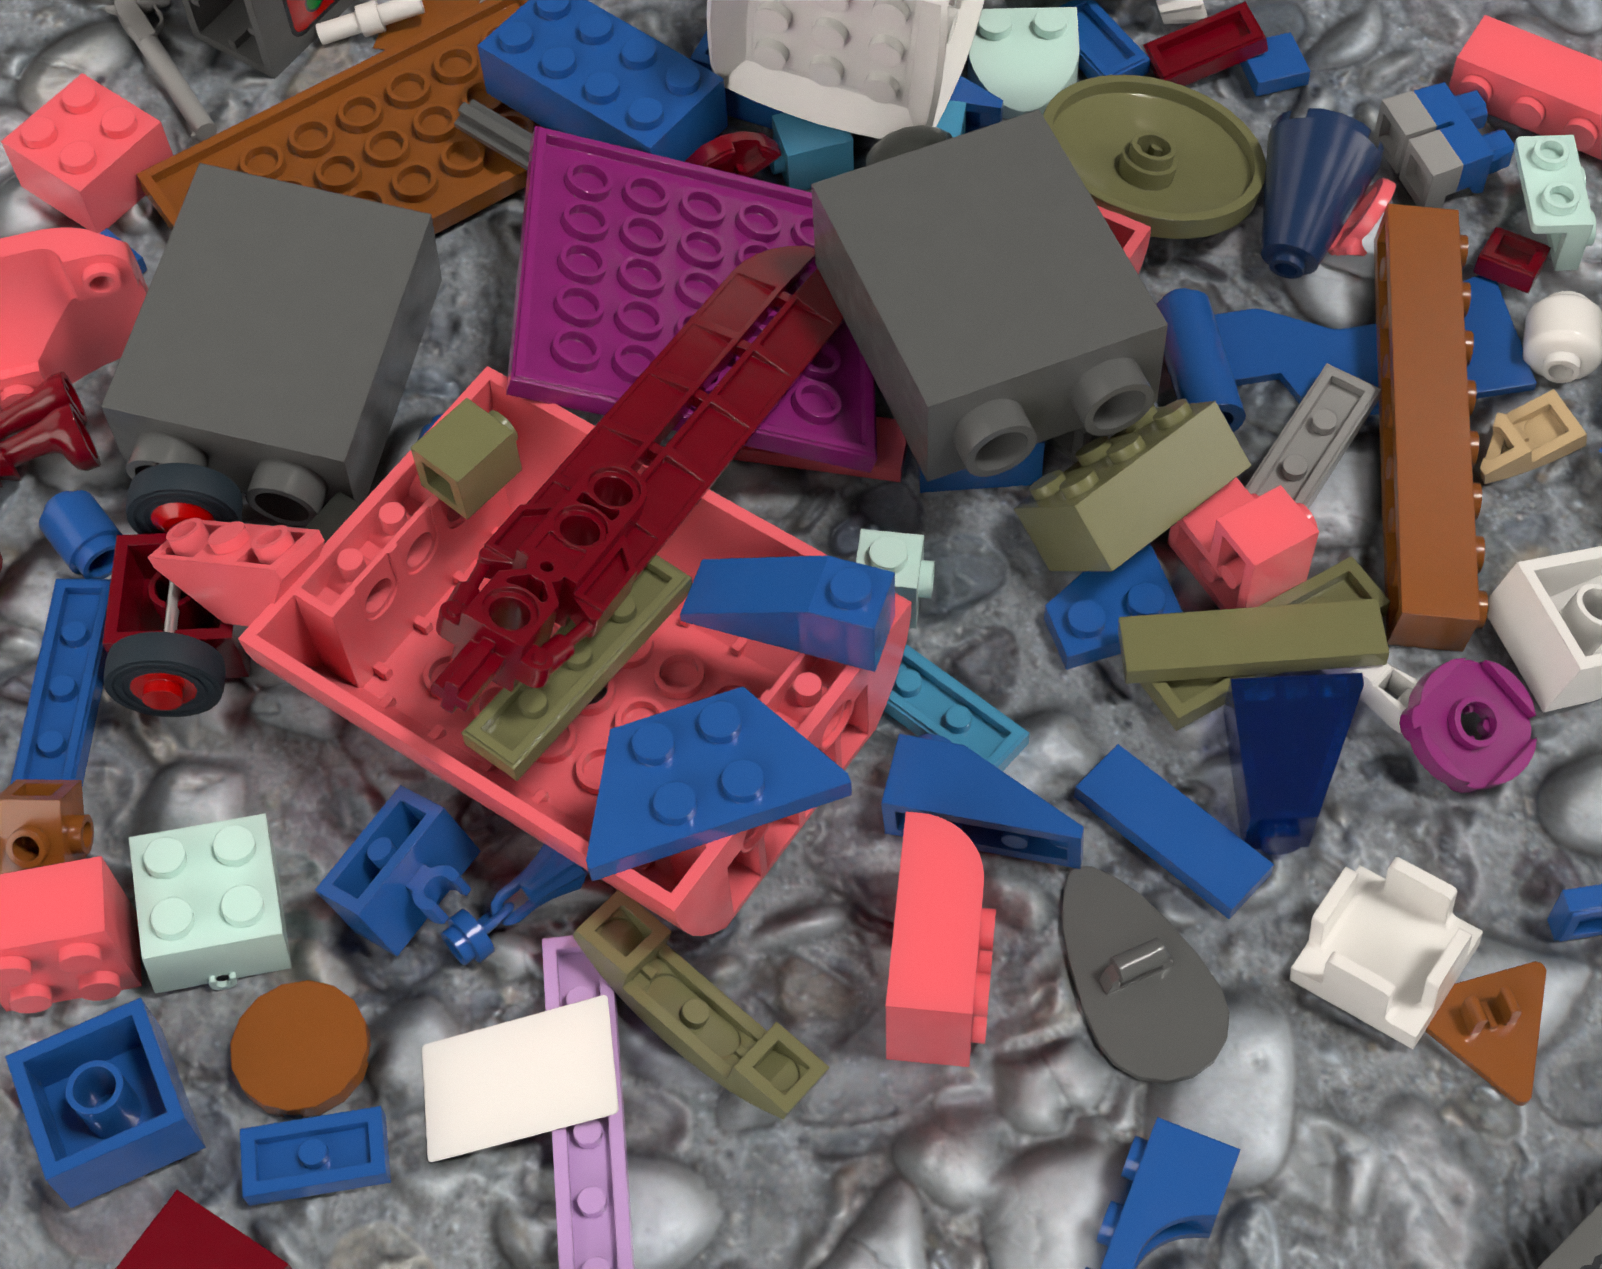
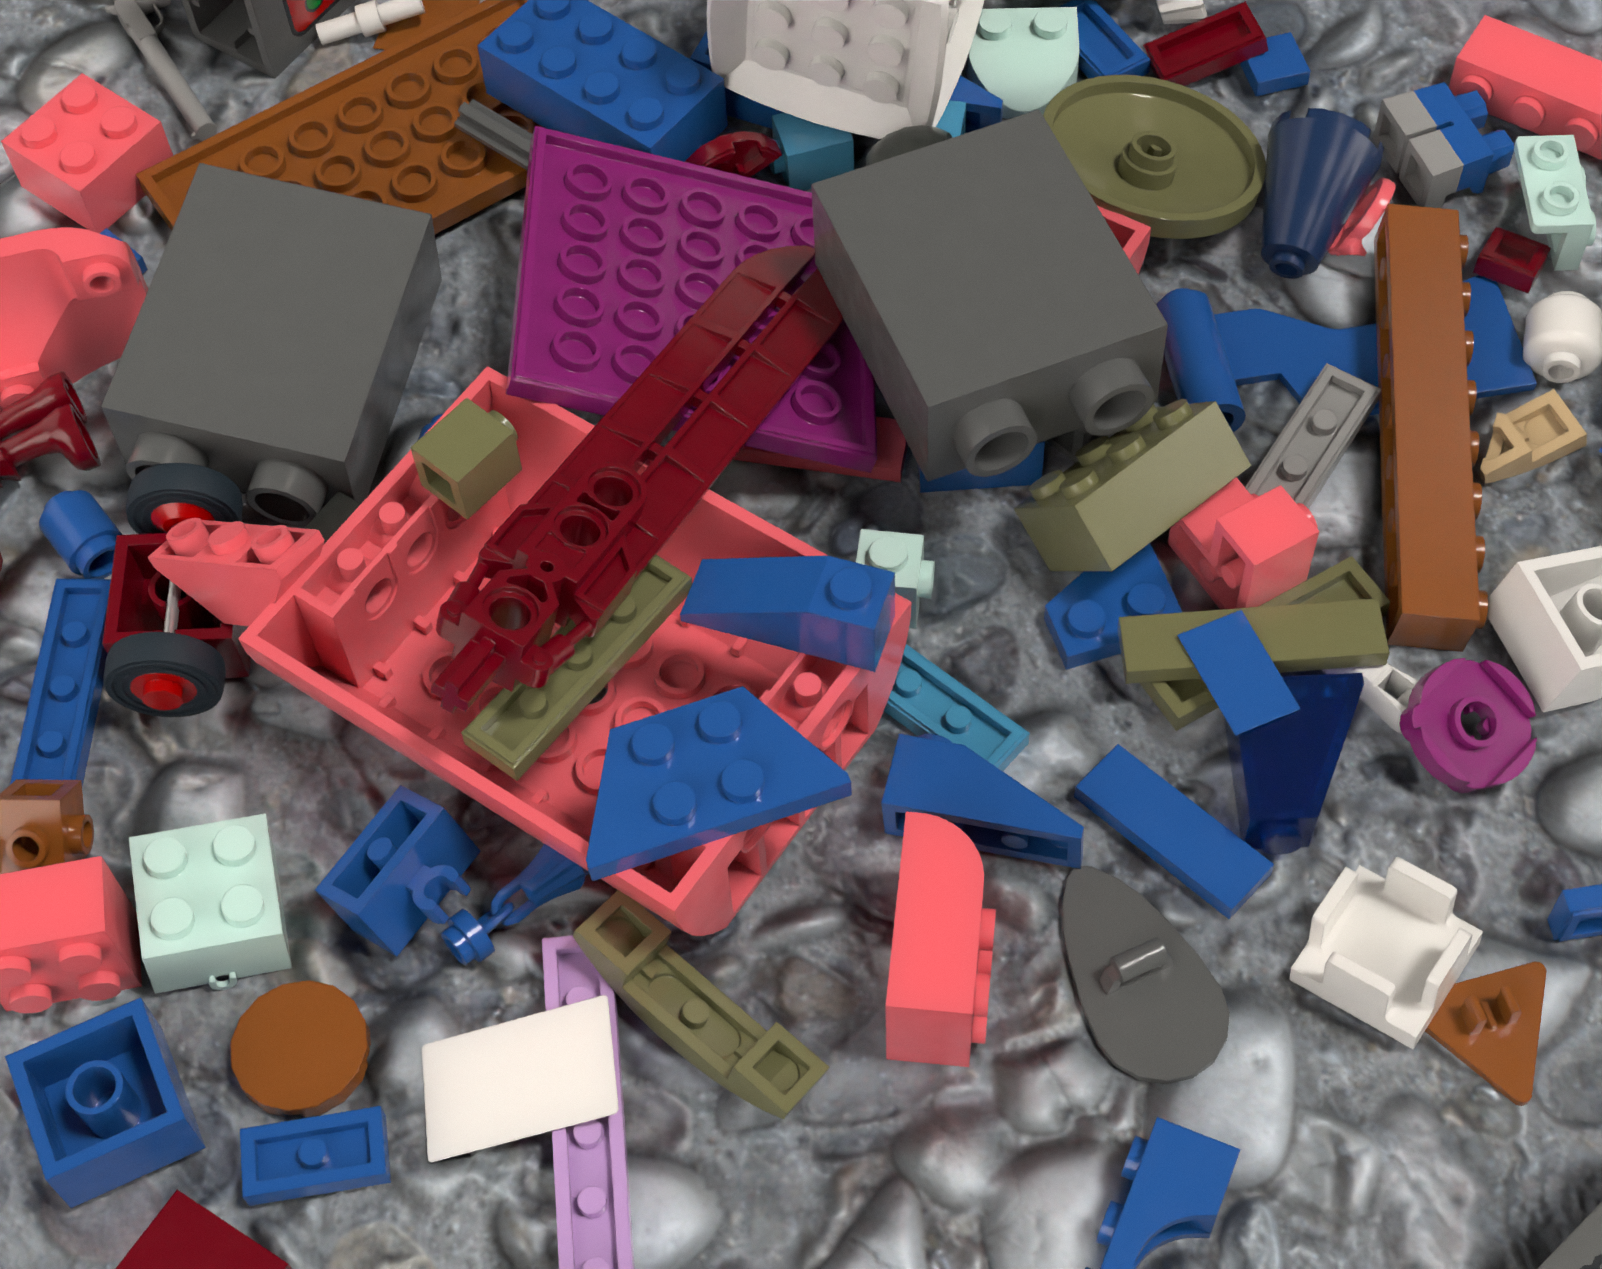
(1238, 672): none -> blue sticker

